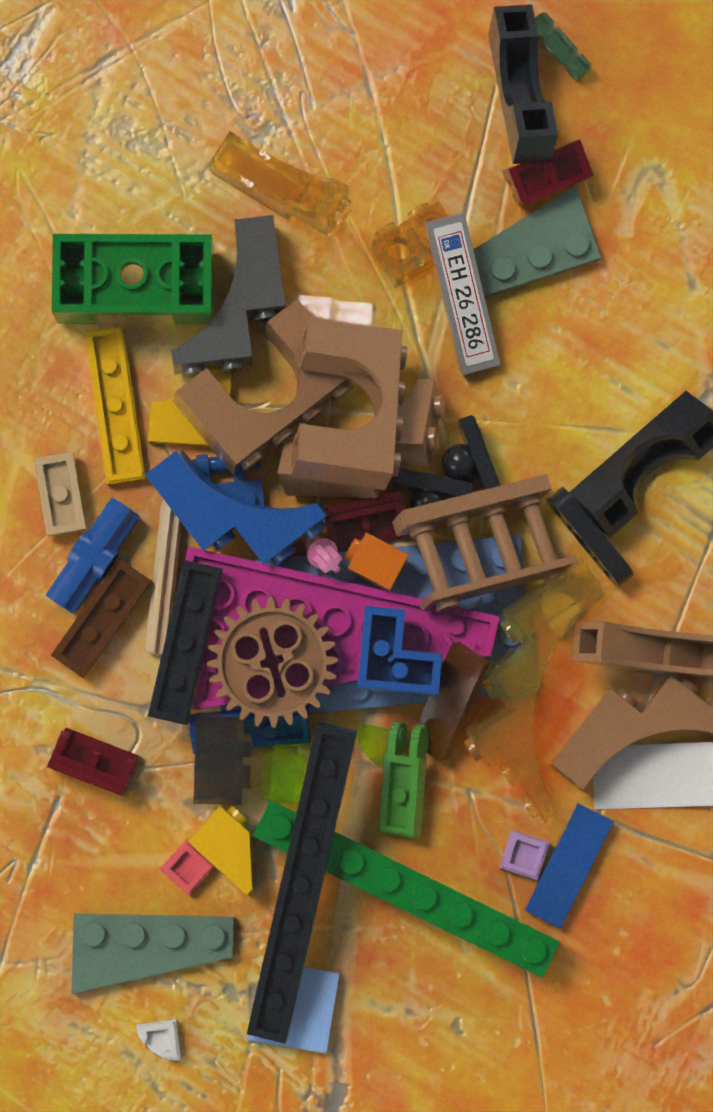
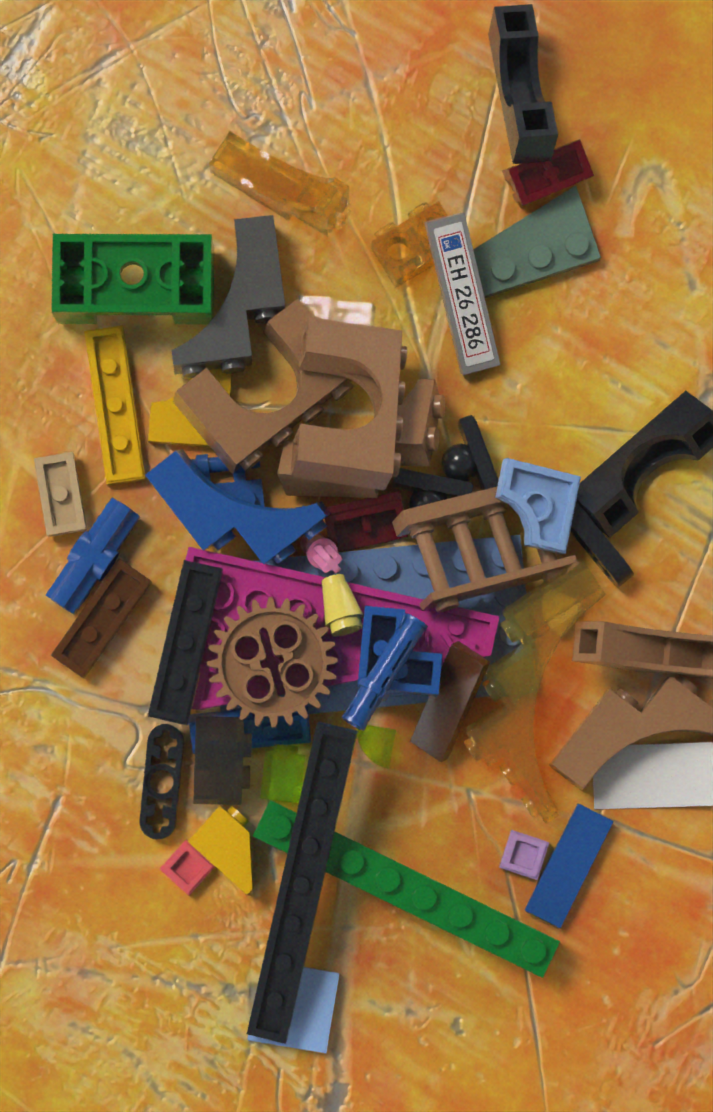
(93, 761): dark red hinge -> none
(133, 947): sand green wing -> none
(155, 751): none -> black beam
(161, 1038): white tile -> none
(163, 579): tan axle -> none
(340, 606): none -> light yellow cone
(375, 561): orange brick -> none
(379, 680): none -> blue pin
(404, 781): bright green hinge -> none
(542, 500): none -> light blue tile
(561, 46): clear green axle -> none

